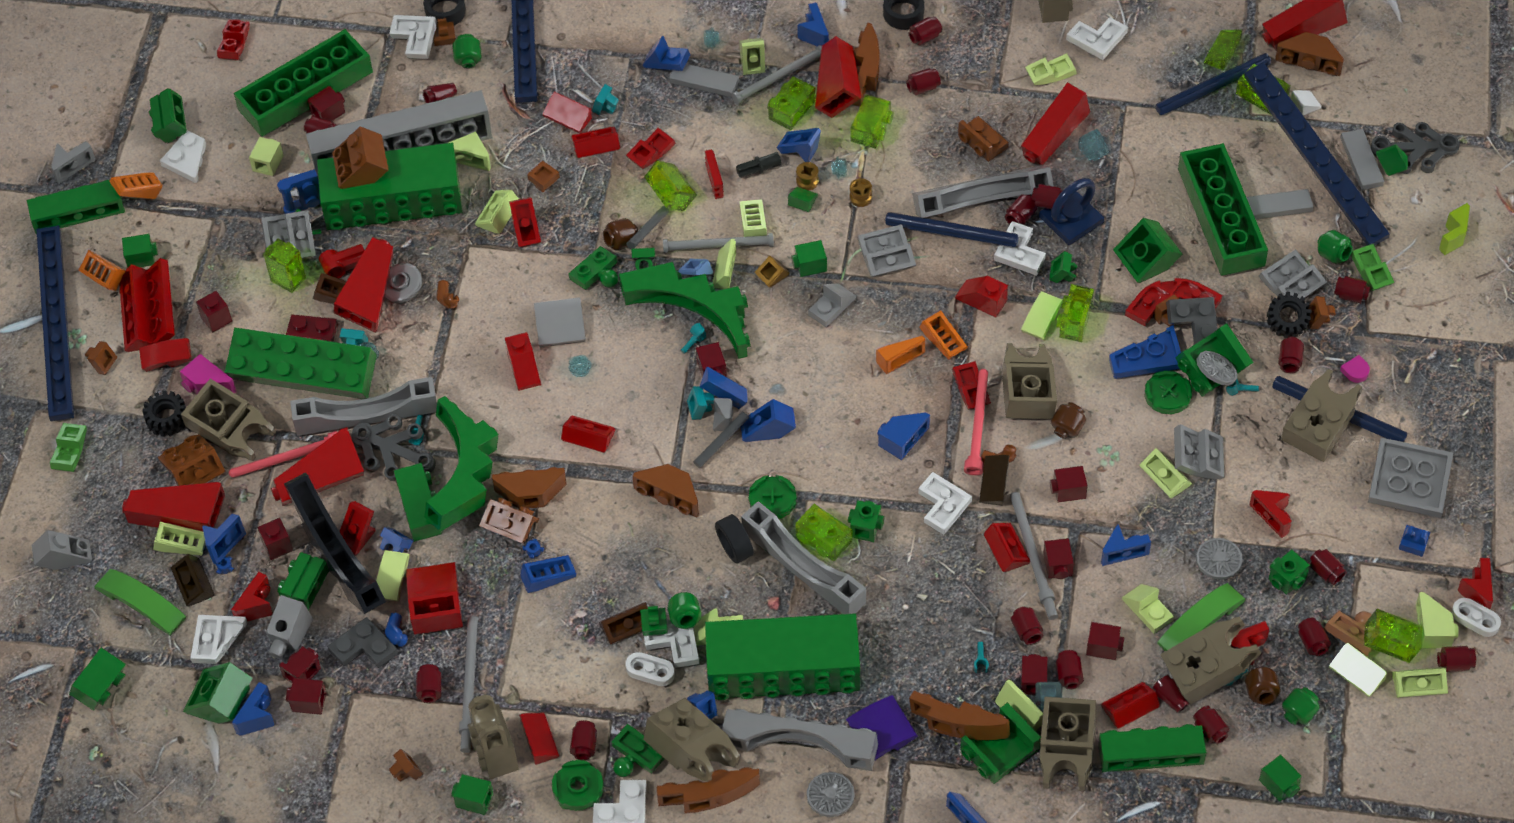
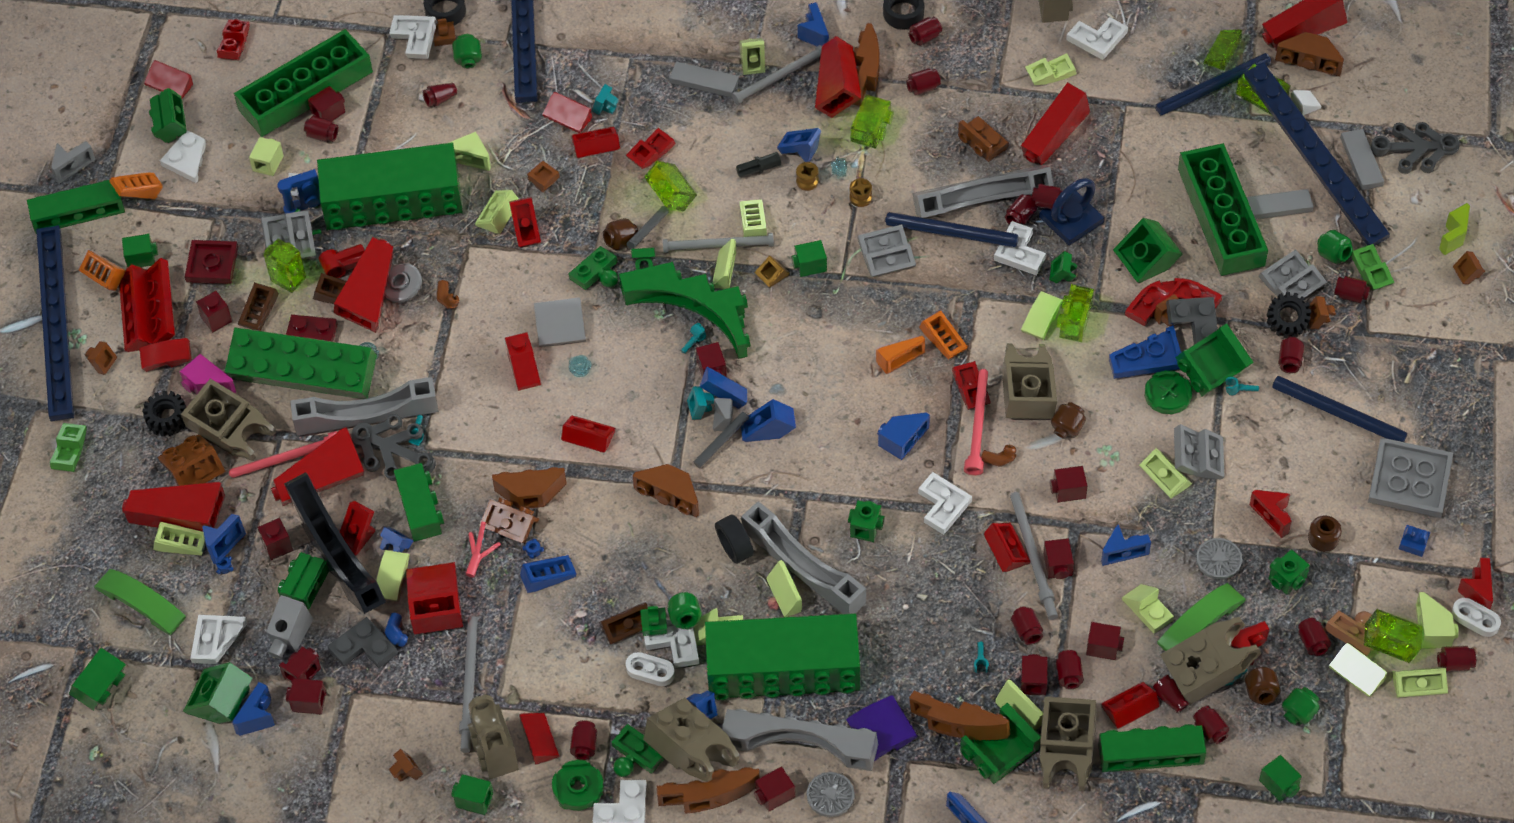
(60, 551): light grey slope -> none
(164, 76): none -> slope
(192, 580): dark brown slope -> none
(211, 261): none -> dark red plate
(252, 602): red slope -> none
(256, 291): none -> reddish brown slope
(353, 337): teal tile -> none
(360, 159): dark orange slope -> none
(412, 127): light grey brick -> none
(428, 683): dark red brick -> none
(465, 489): green arch -> none
(475, 549): none -> coral plant
(666, 57): blue slope -> none
(696, 267): medium blue slope -> none
(711, 38): clear light blue plate -> none
(714, 174): red tile -> none
(774, 789): none -> dark red brick
(775, 494): green tile -> none
(784, 590): none -> yellowish green slope
(791, 103): clear neon green brick -> none
(802, 199): green slope -> none
(823, 532): clear neon green brick -> none
(831, 304): light grey slope -> none
(984, 294): red slope -> none
(994, 479): dark brown slope -> none
(1046, 689): clear light blue slope -> none
(1093, 145): clear light blue slope -> none
(1217, 368): light grey wheel -> none
(1320, 418): dark tan brick -> none
(1324, 533): none -> reddish brown head
(1327, 566): dark red brick -> none
(1356, 369): dark pink tile -> none
(1392, 159): green slope -> none
(1468, 268): none -> dark orange tile

